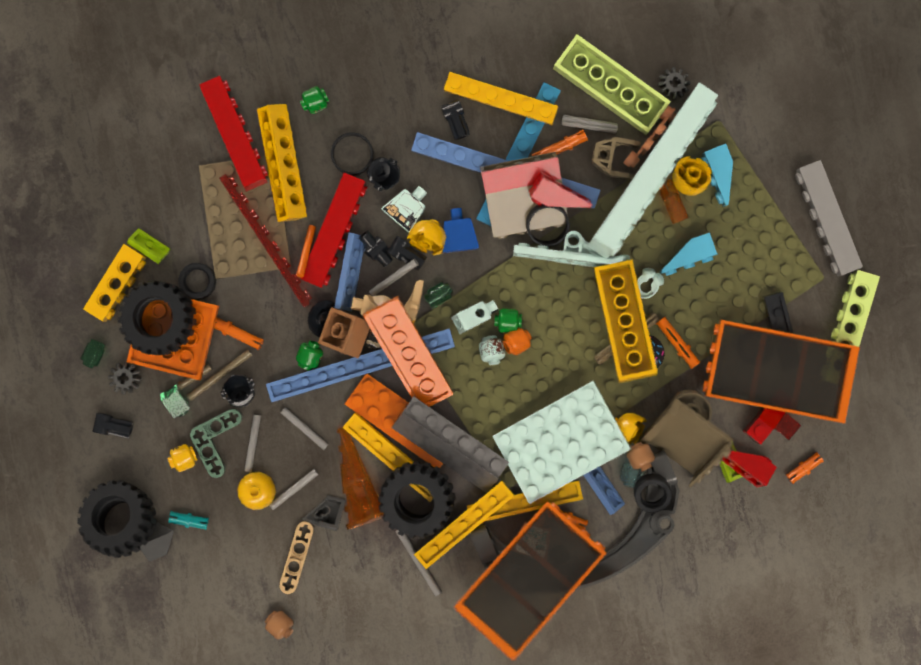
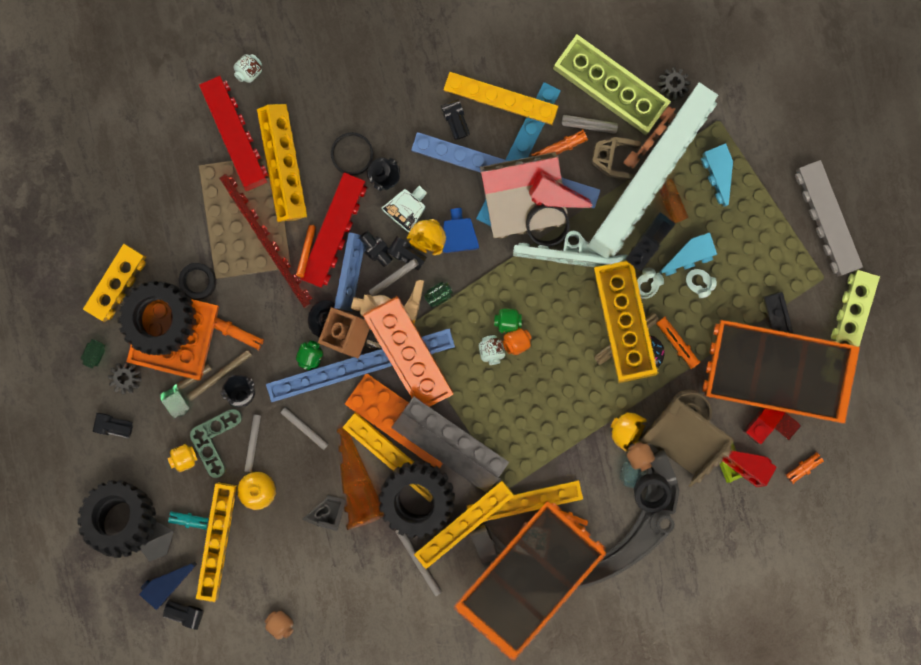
(148, 246): lime plate -> none
(162, 587): none -> dark blue slope
(187, 615): none -> black piece
(216, 542): none -> yellow brick
(247, 68): none -> light aqua head
(293, 489): light grey bar -> none
(294, 556): tan beam -> none
(314, 100): green head -> none
(467, 318): light aqua torso -> none
(561, 442): light aqua plate -> none
(604, 490): medium blue plate -> none
(650, 241): none -> black panel
(691, 176): yellow cylinder -> none
(710, 281): none -> light aqua piece

